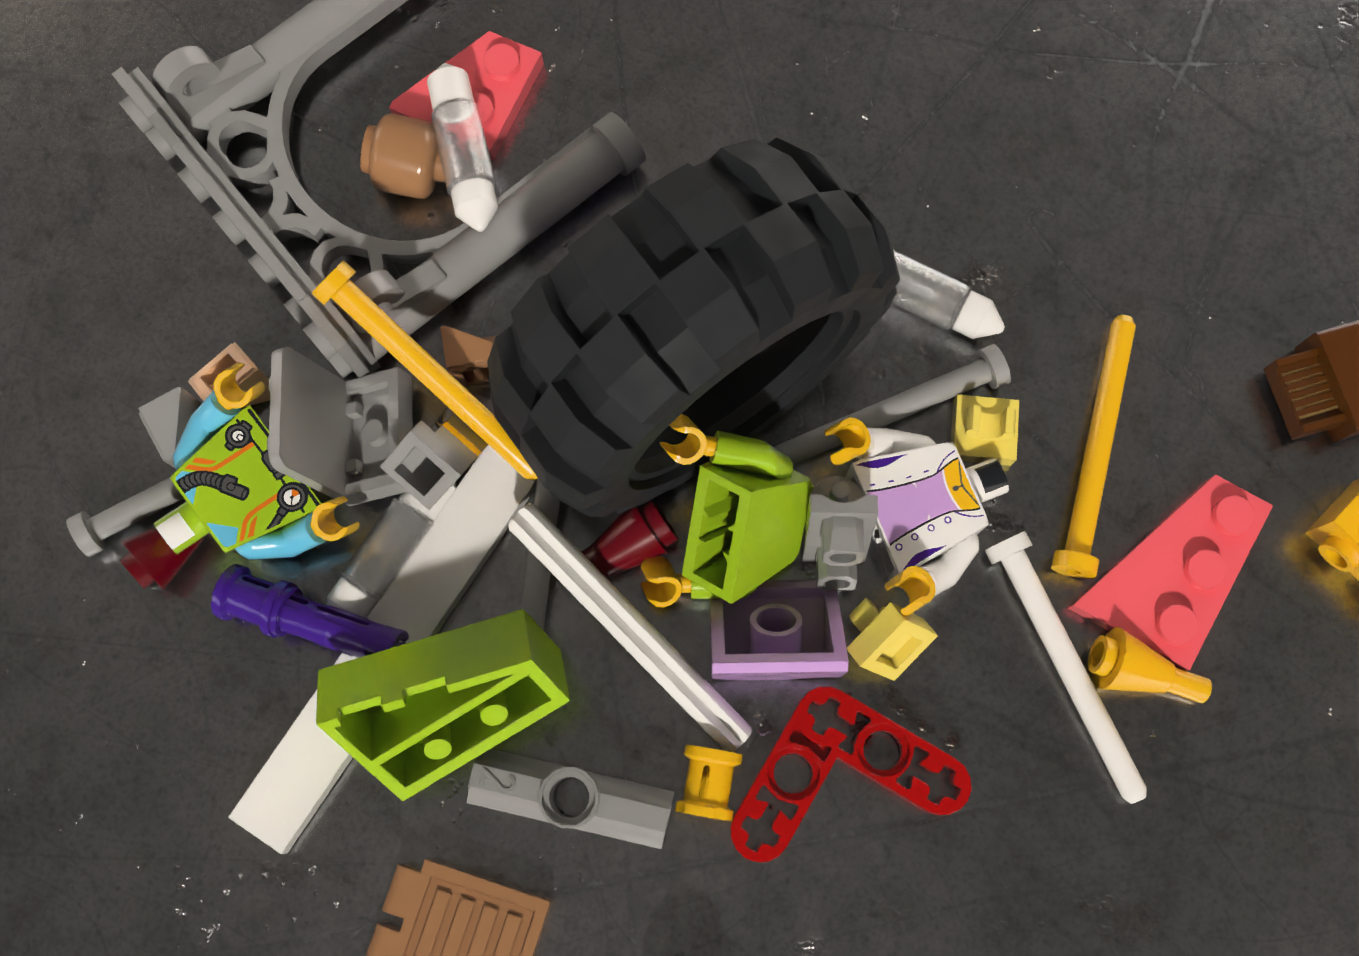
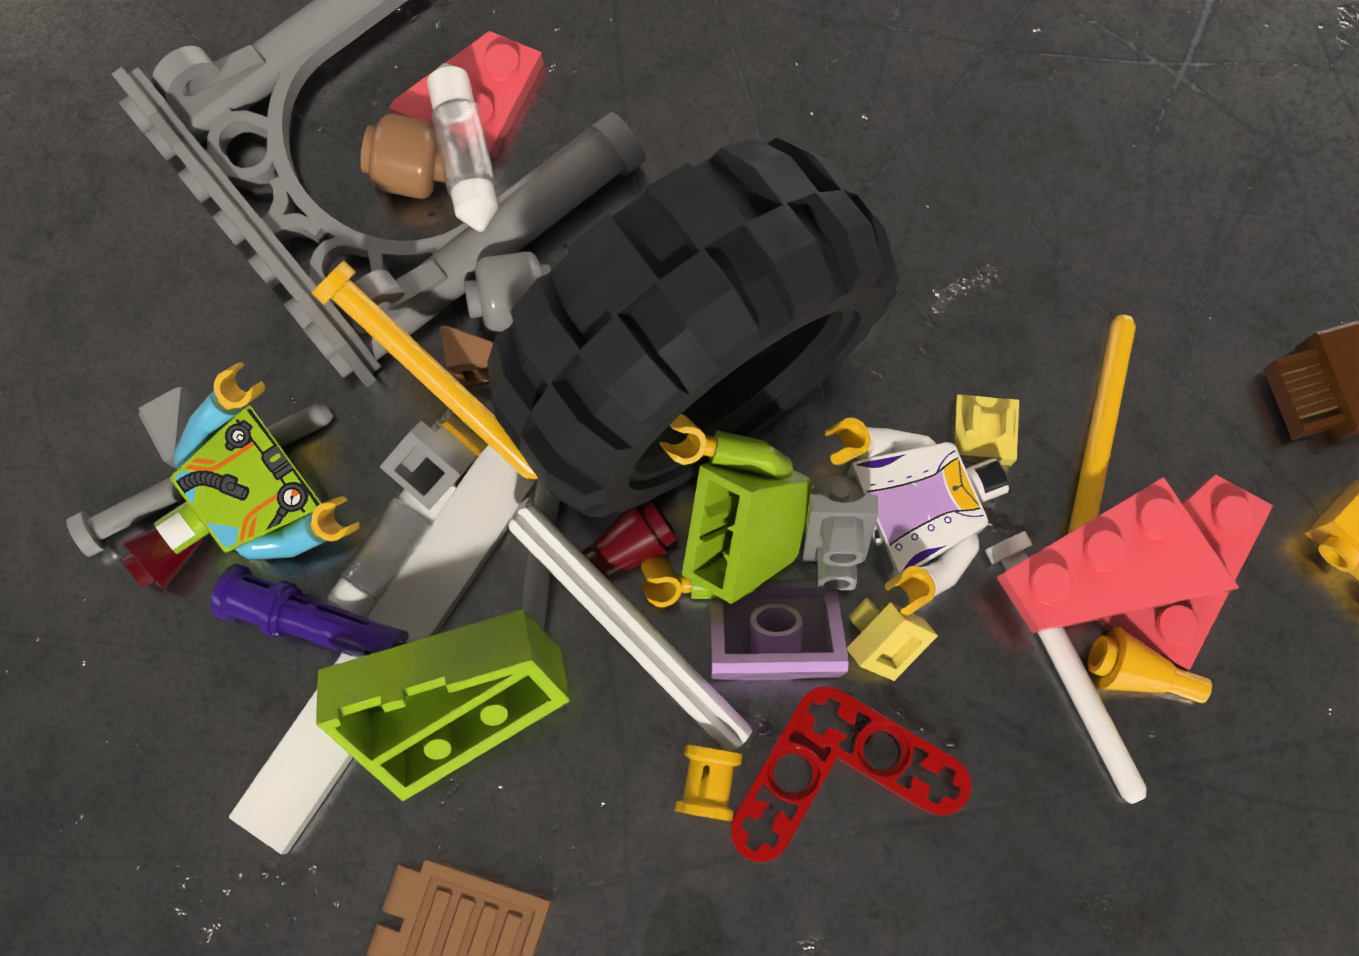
(246, 377): light nougat slope -> none
(335, 429): light grey bracket -> none
(500, 286): none -> light grey head
(528, 789): light grey piece -> none
(944, 300): clear piece -> none
(989, 368): light grey bar -> none
(1118, 563): none -> coral wing

